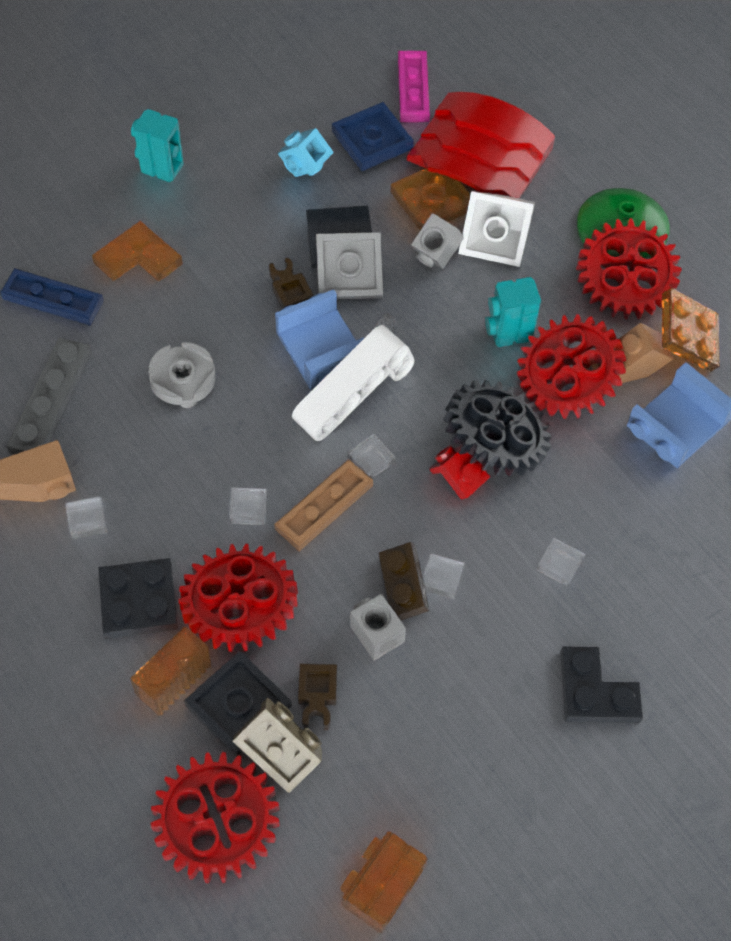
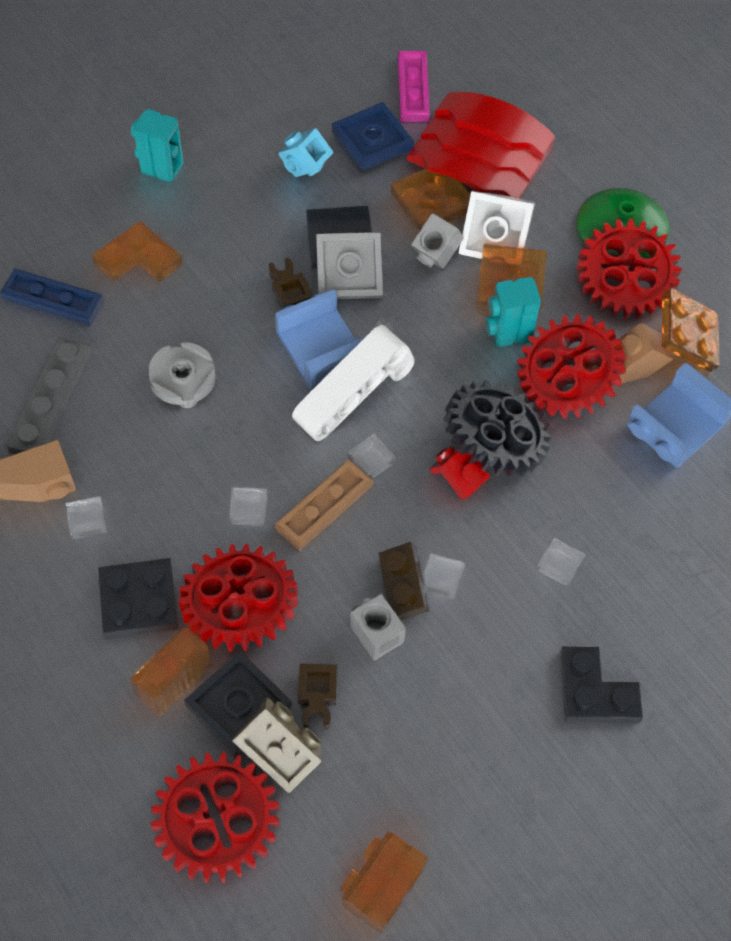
(506, 264): none -> clear orange plate

